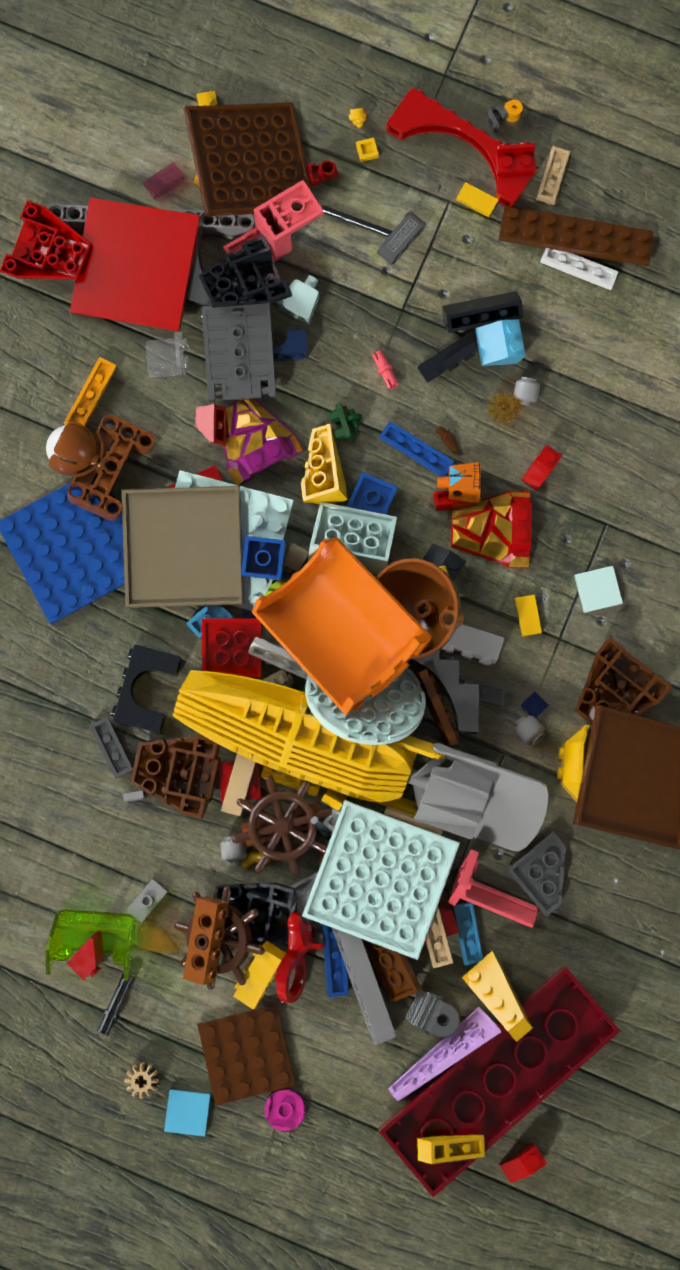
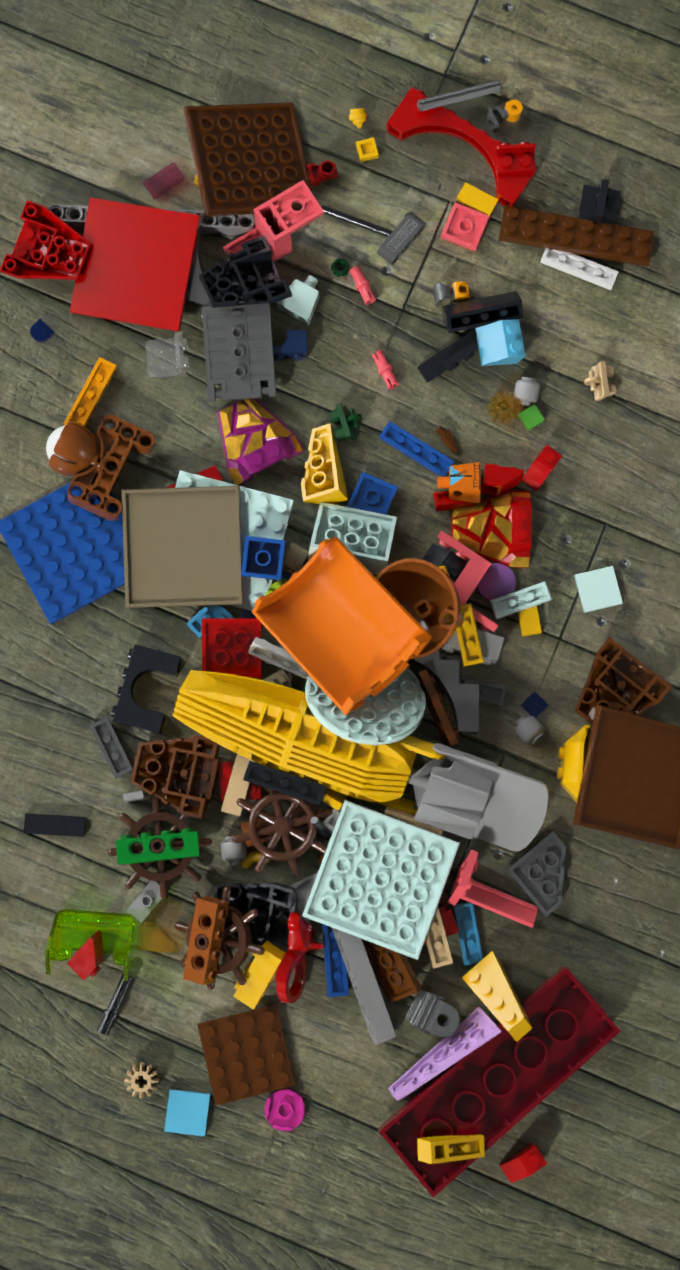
(40, 331): none -> clear blue tile
(54, 825): none -> black tile
(158, 848): none -> brick
(207, 98): yellow plate -> none
(212, 423): slope -> none
(284, 783): none -> black plate
(340, 263): none -> dark green plate
(362, 285): none -> coral pin
(458, 95): none -> dark grey axle
(458, 291): none -> leg
(465, 227): none -> coral tile
(469, 638): none -> yellow tile
(470, 577): none -> coral bracket
(497, 582): none -> medium lavender dish
(499, 479): none -> red slope
(520, 600): none -> light aqua tile
(531, 417): none -> bright green tile
(553, 175): tan tile -> none
(598, 381): none -> tan hips
(599, 203): none -> black bracket

